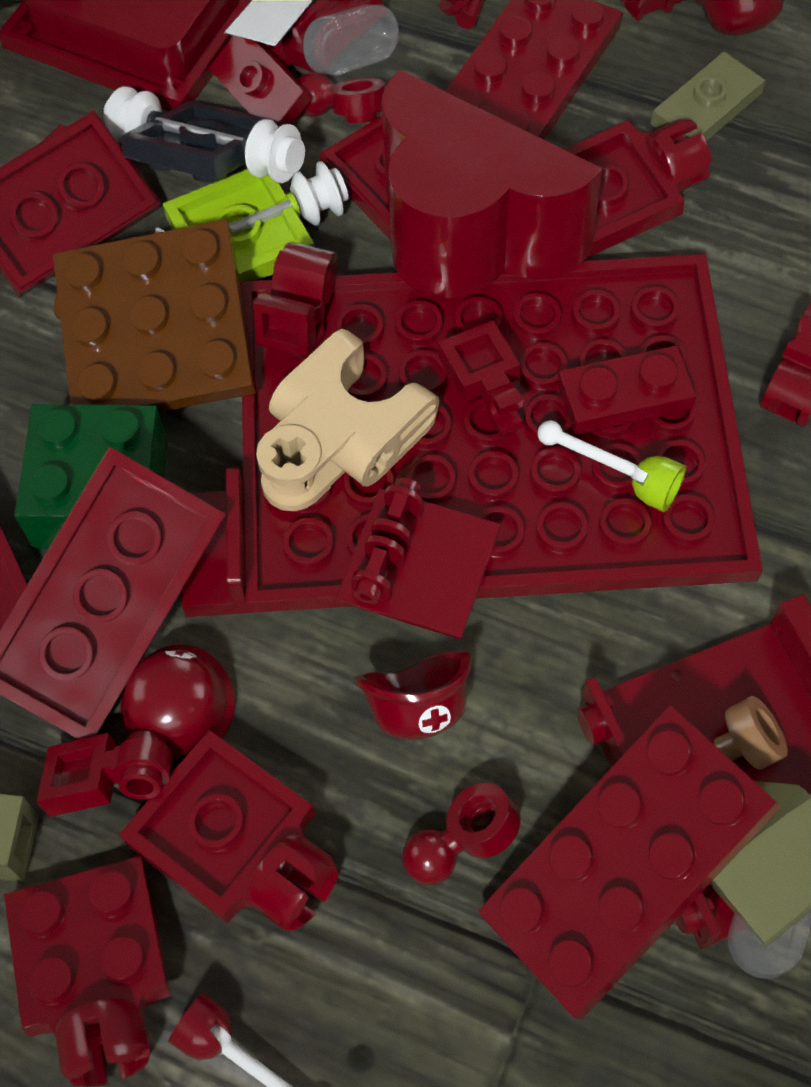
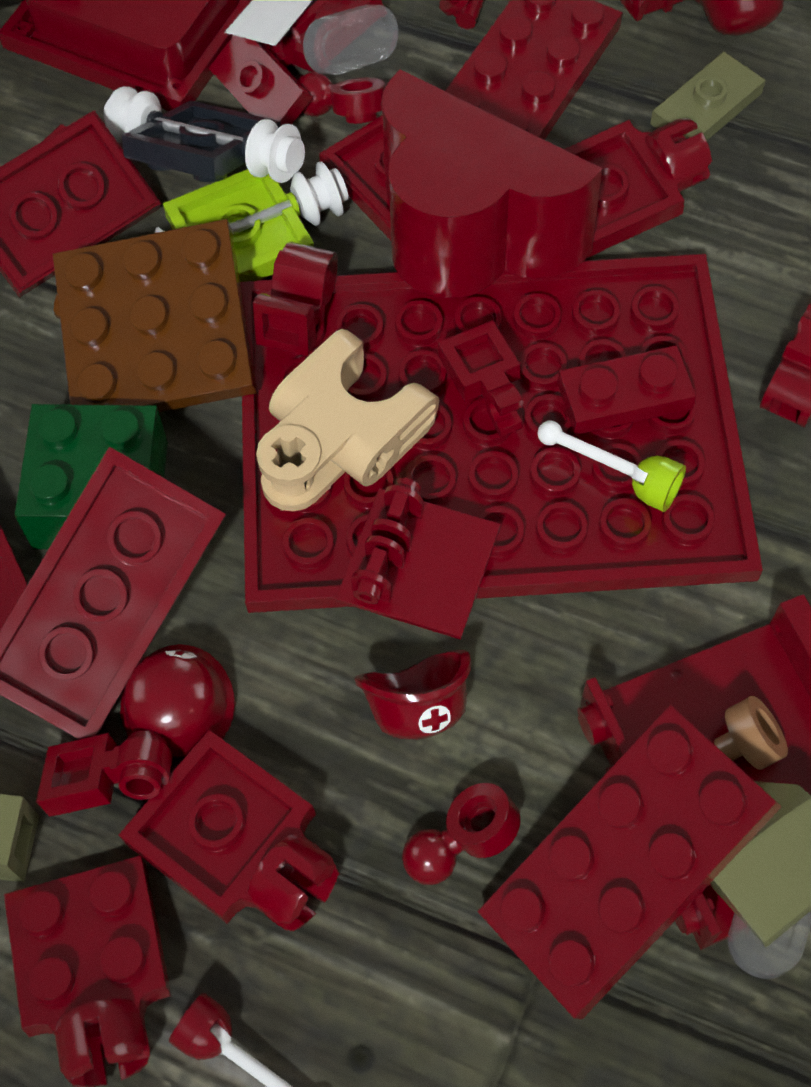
(219, 577): dark red panel -> none

